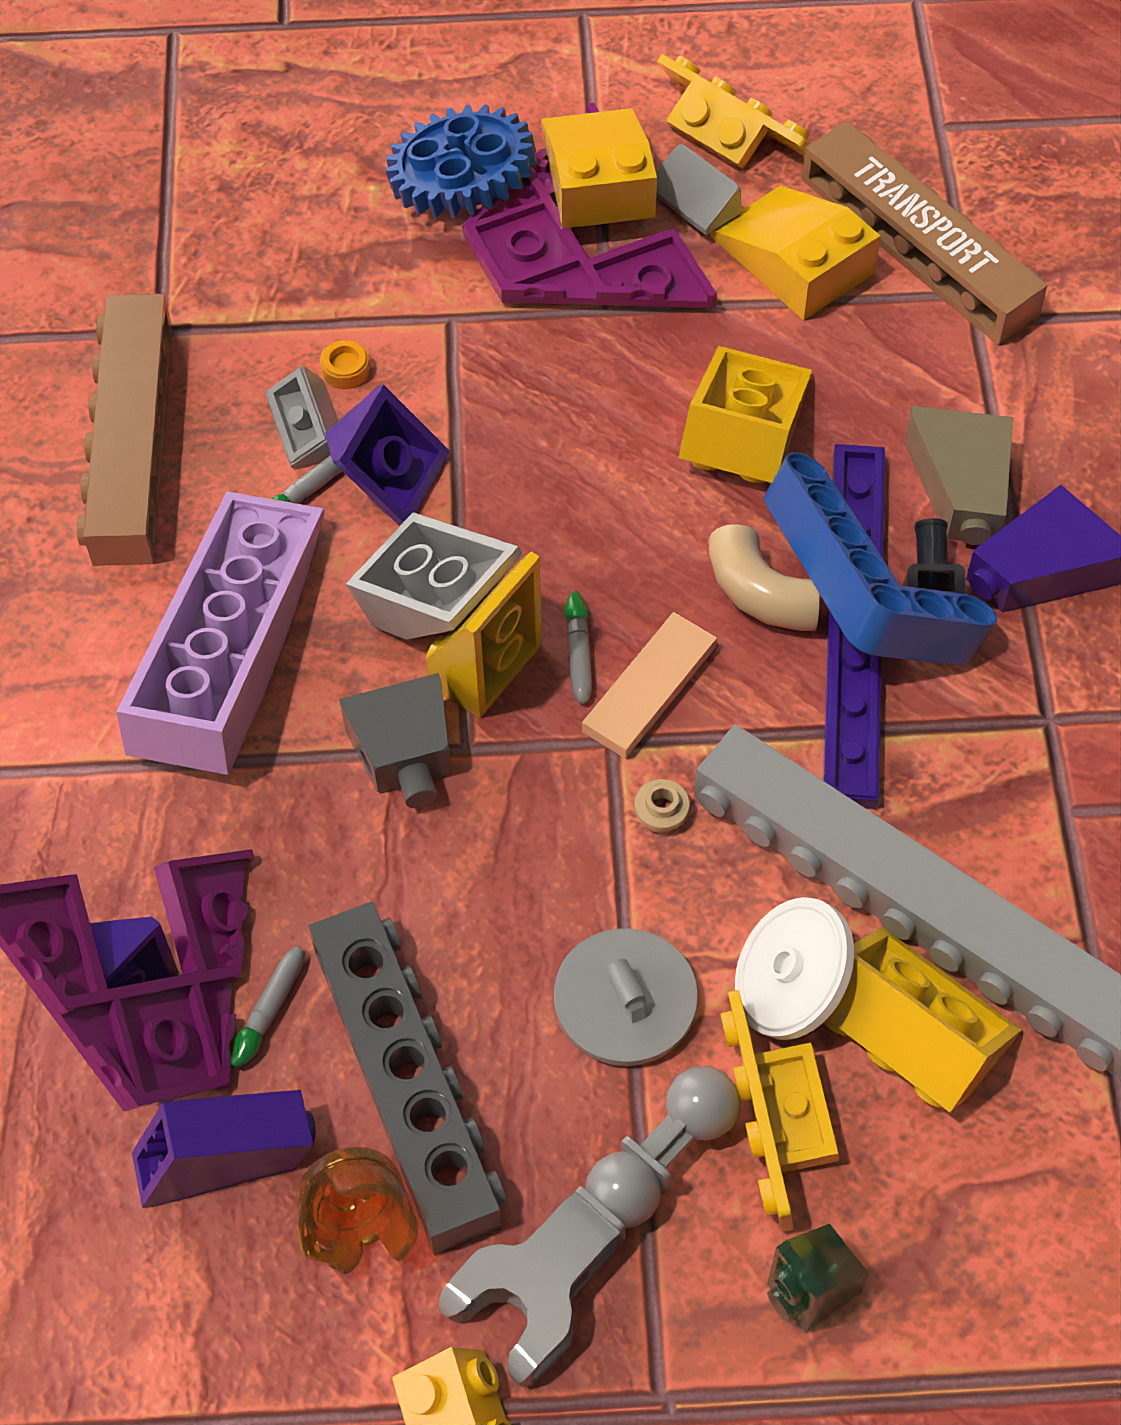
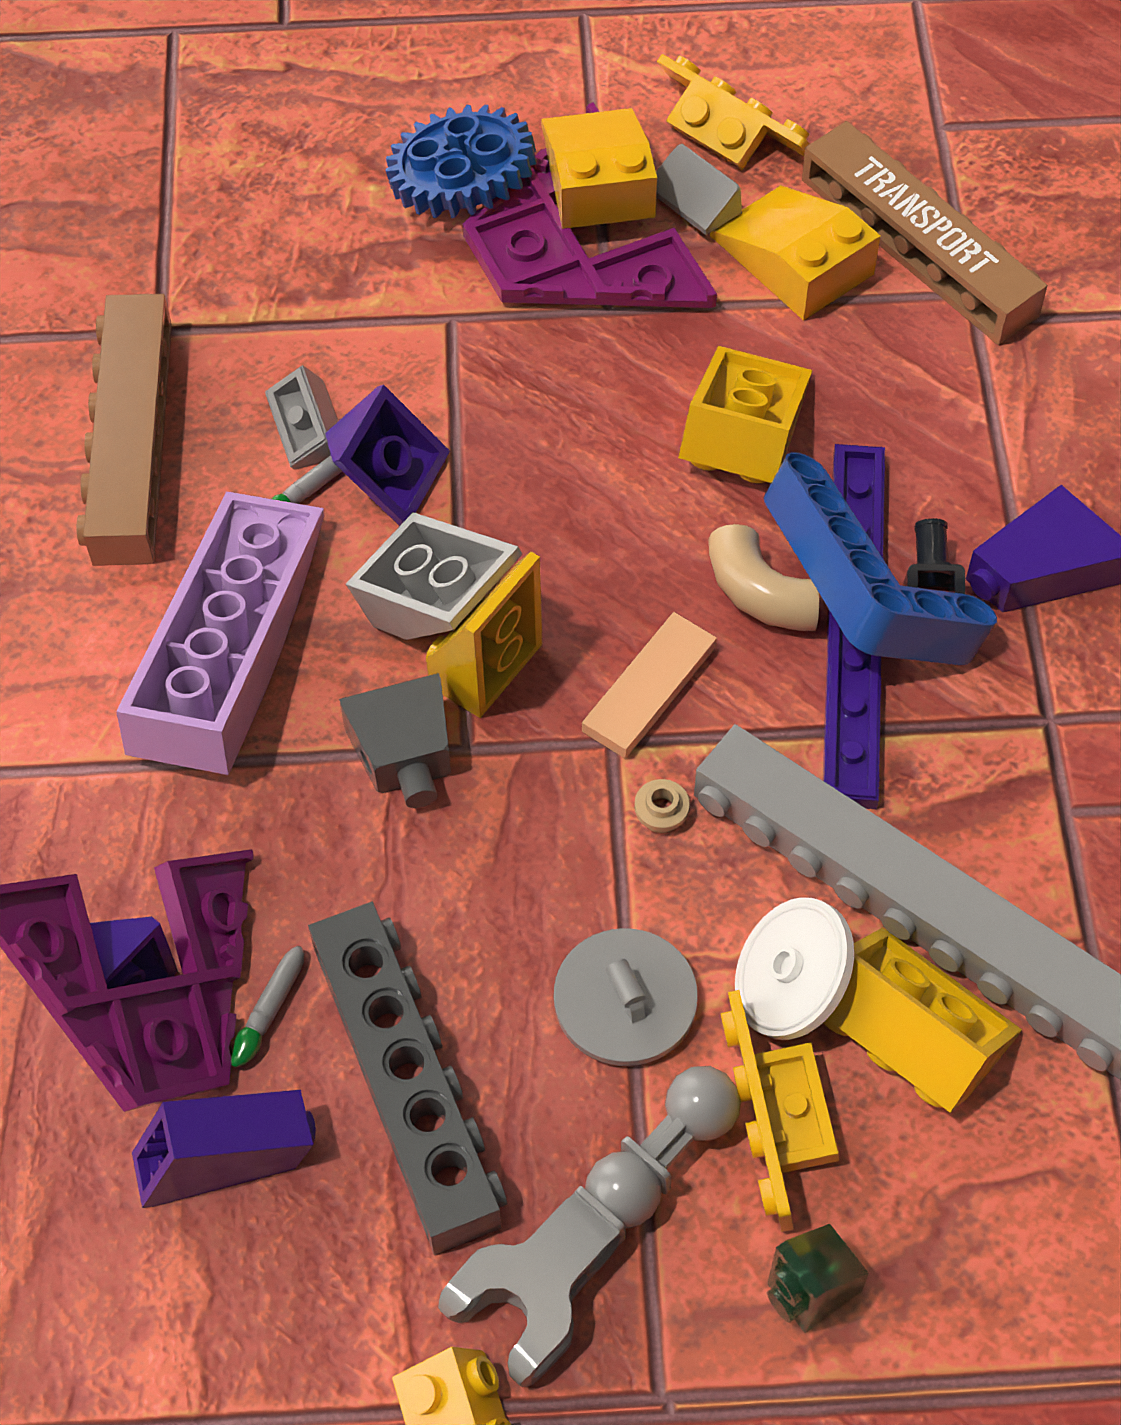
(345, 364): light orange tile -> none
(350, 1203): clear orange helmet -> none
(579, 651): light grey piece -> none
(963, 468): dark tan slope -> none

